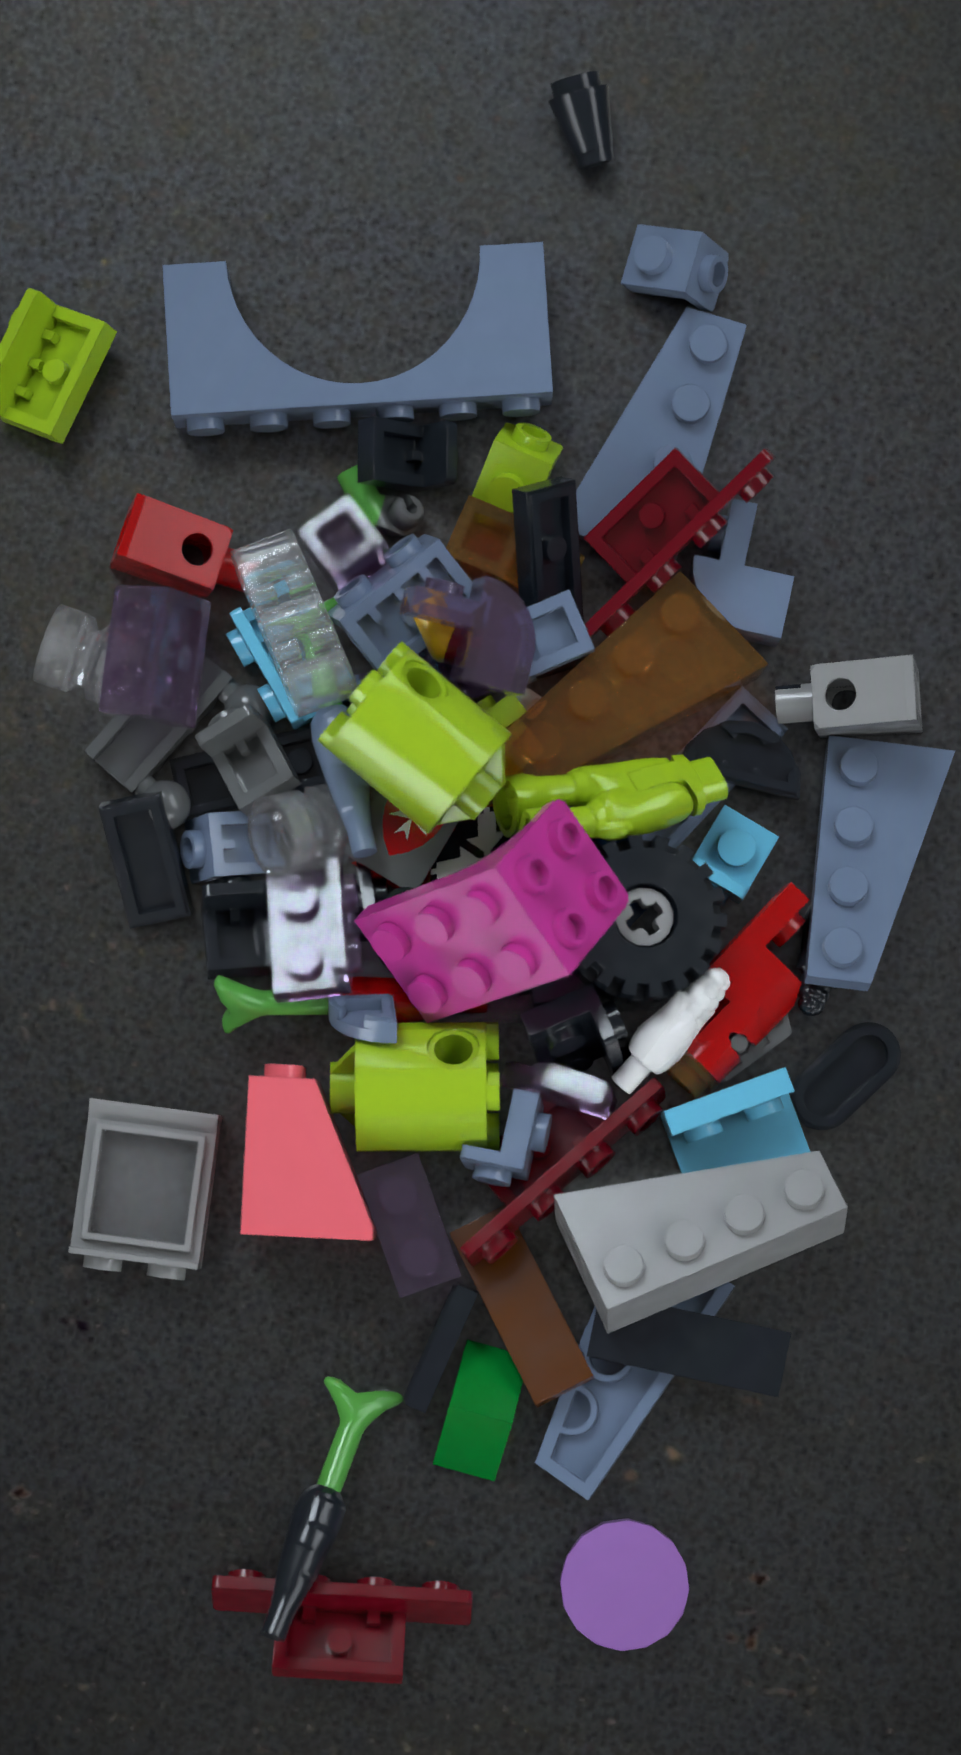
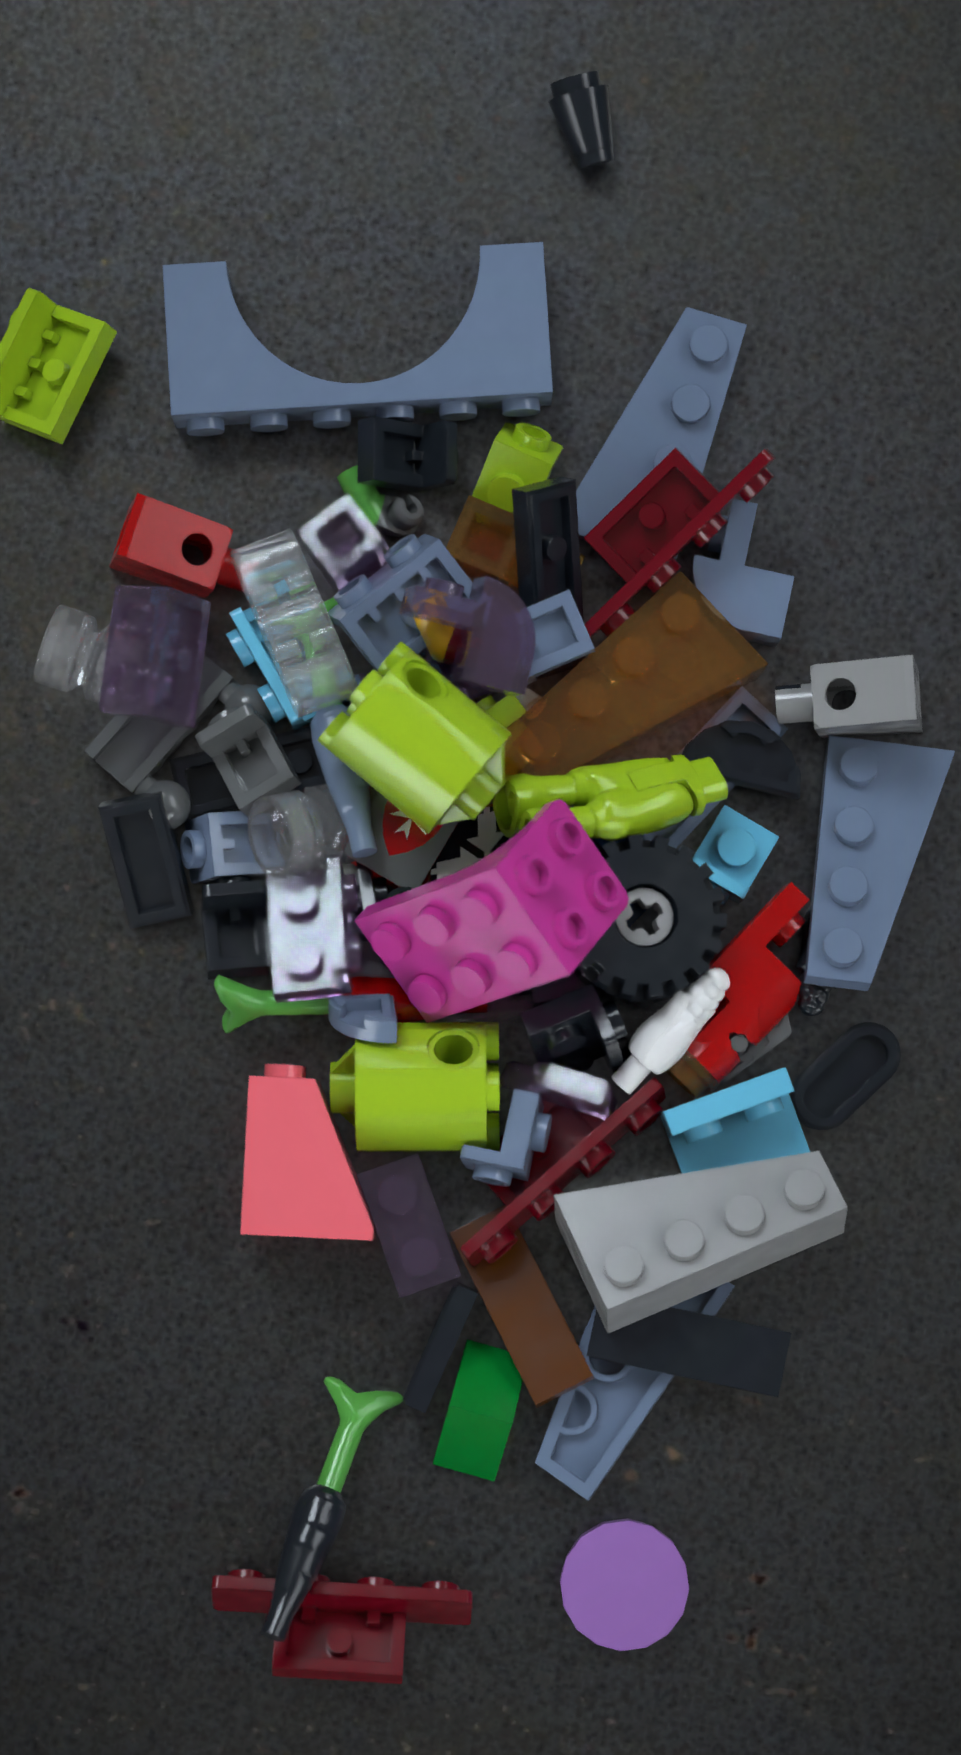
(145, 1187): window -> none
(676, 265): sand blue bracket -> none

